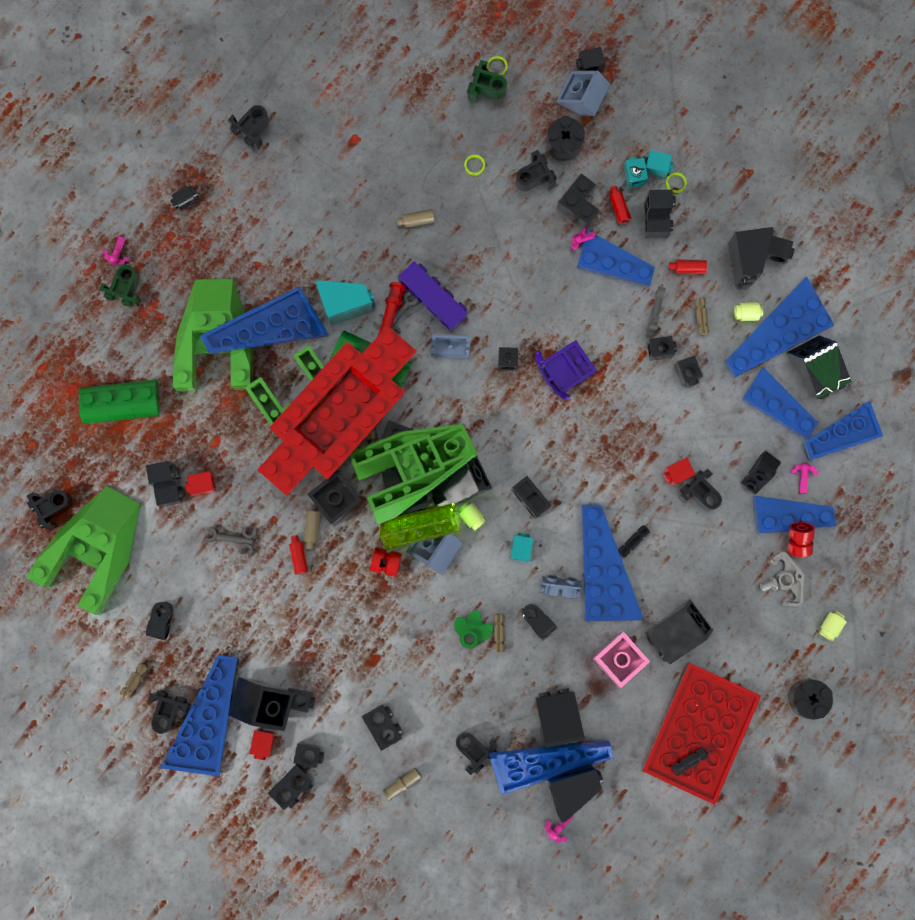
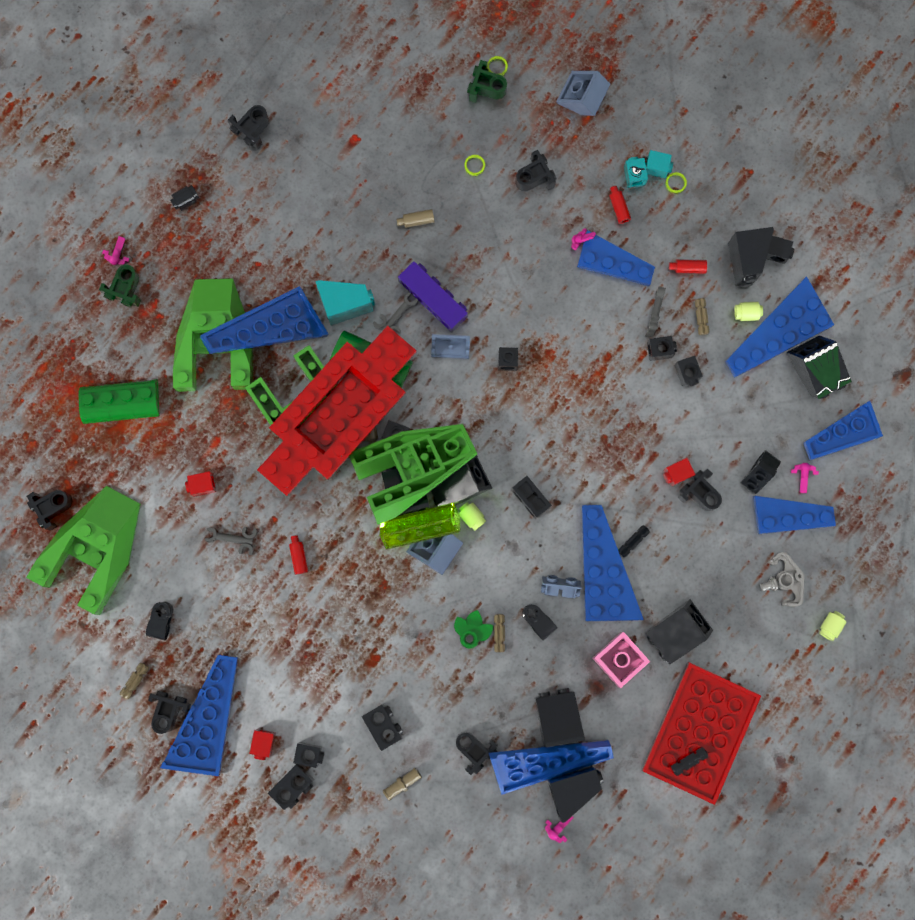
(165, 482): black brick -> none
(261, 704): black slope -> none
(310, 700): black brick -> none
(311, 528): dark tan cylinder -> none
(335, 498): black brick -> none
(392, 564): red wheel -> none
(393, 302): red pin -> none
(521, 547): teal brick -> none
(565, 369): dark purple piece -> none
(574, 137): black brick -> none
(575, 203): black brick -> none
(591, 60): black brick -> none
(657, 213): black brick -> none
(775, 401): blue wing -> none
(801, 539): red wheel -> none
(821, 696): black brick -> none

